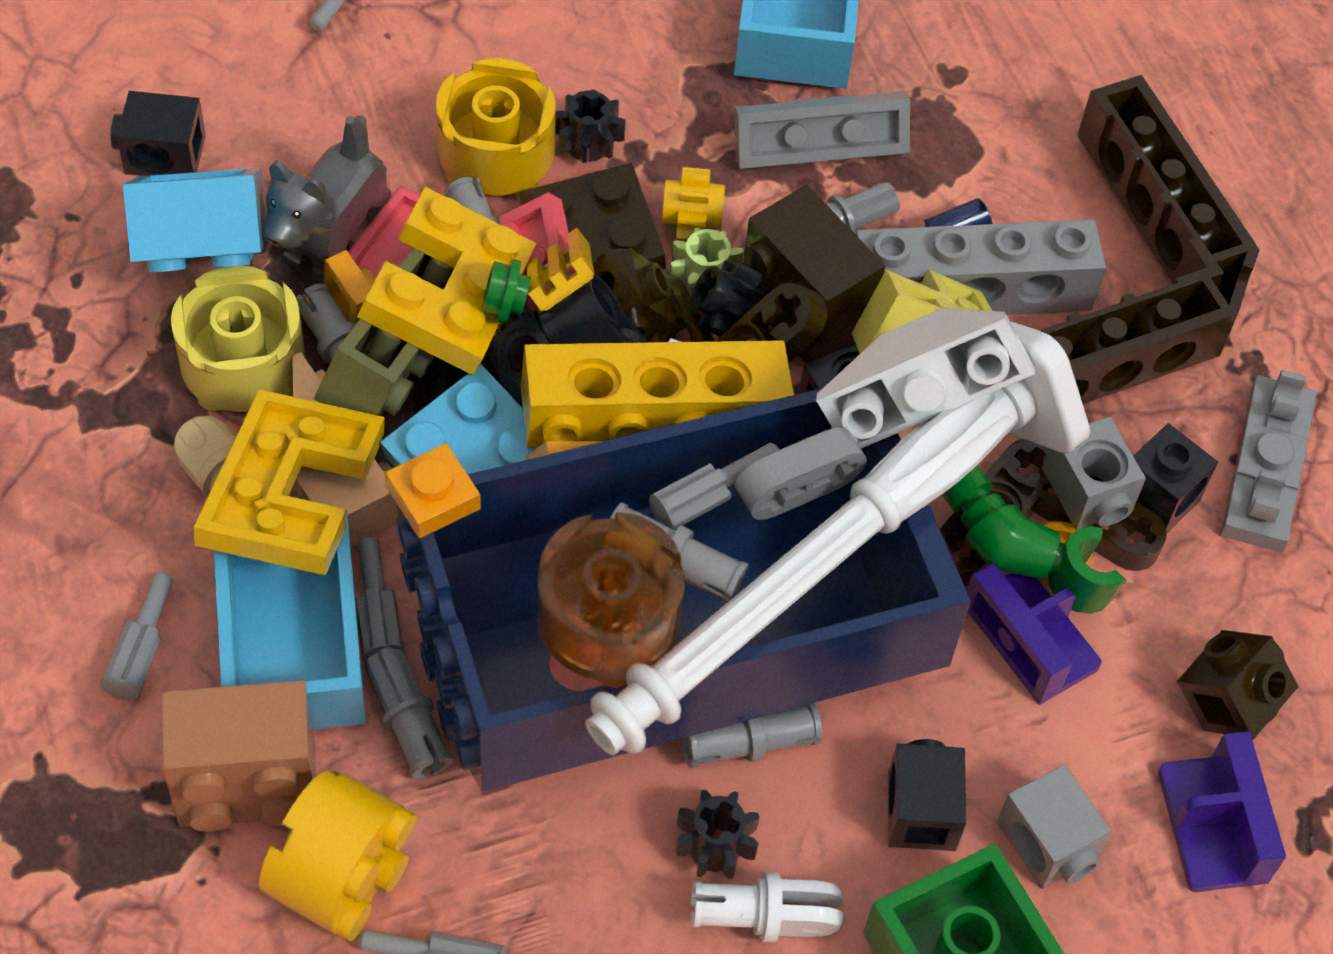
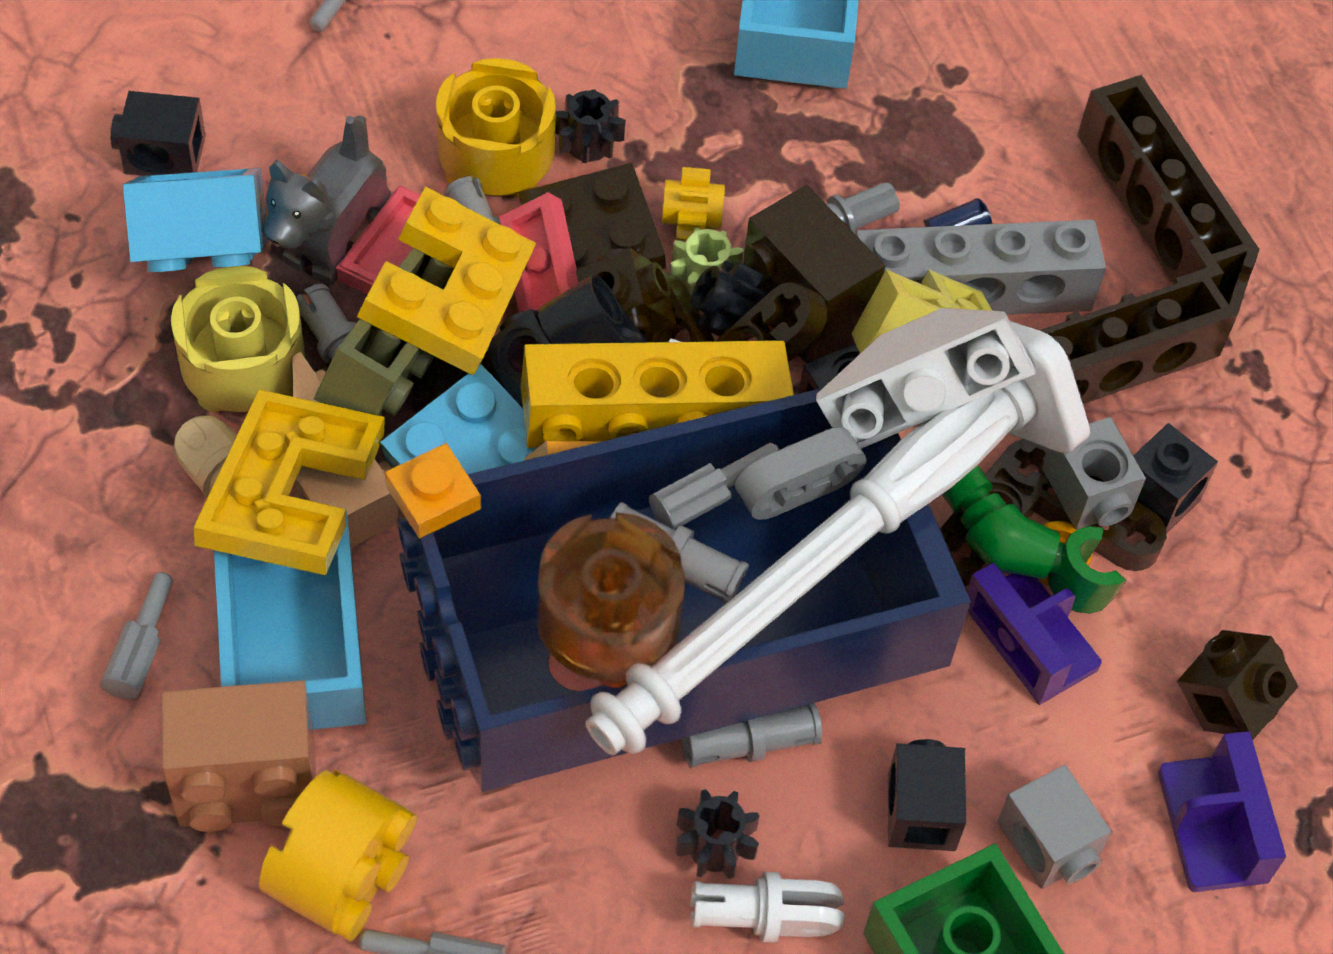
(347, 283): light orange plate -> none
(378, 607): light grey axle -> none
(408, 713): light grey axle -> none
(505, 290): green plate -> none
(555, 271): yellow tile -> none
(822, 129): light grey plate -> none
(1270, 461): light grey plate -> none

